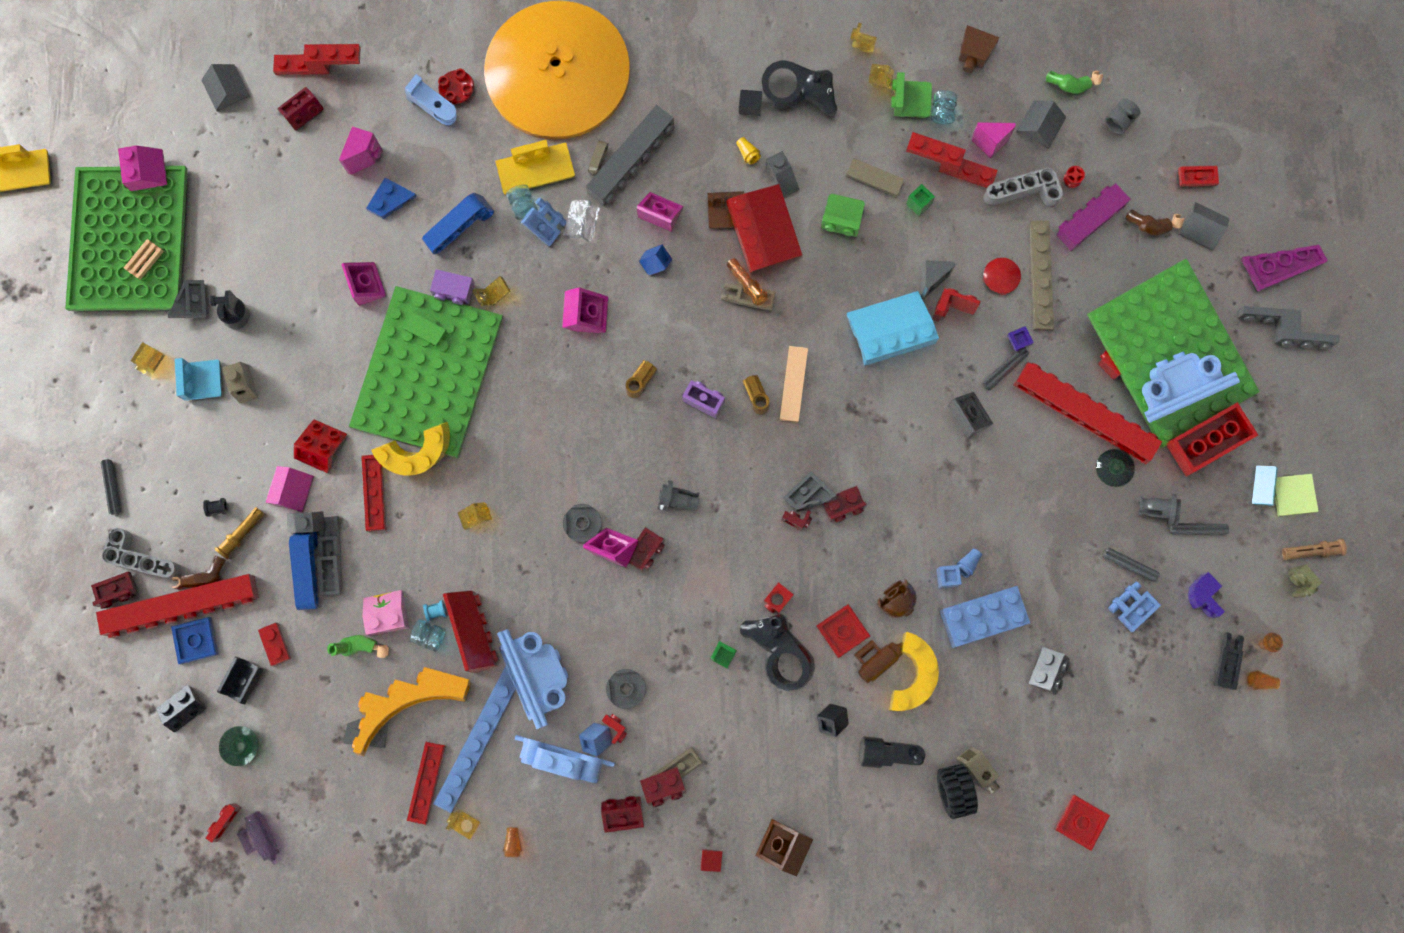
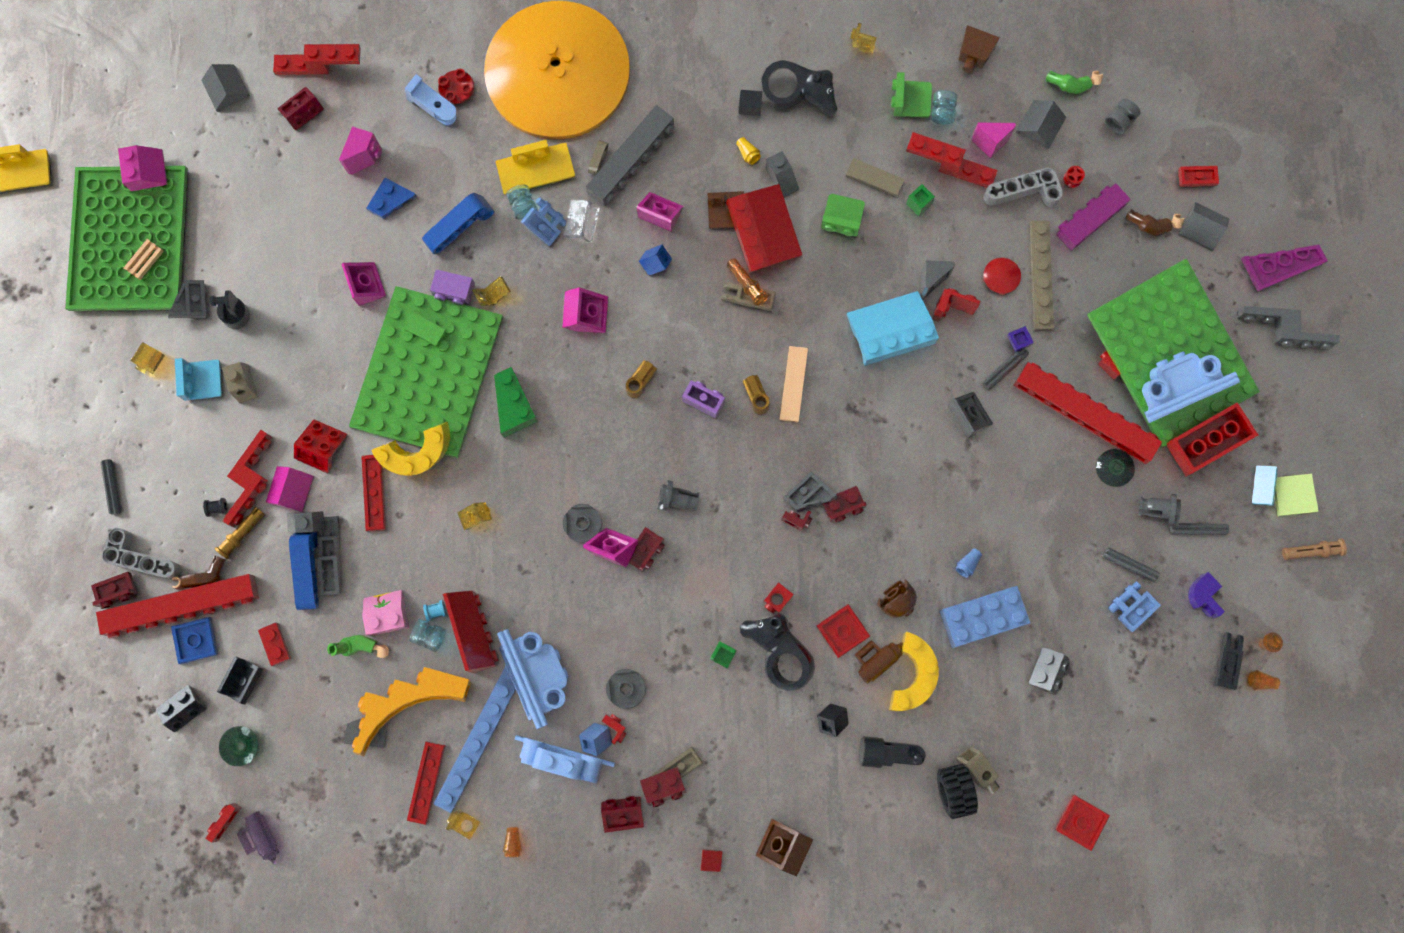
(247, 478): none -> red bracket
(512, 403): none -> green wedge
(881, 76): clear yellow brick -> none
(948, 576): medium blue panel -> none
(1305, 579): olive bracket -> none

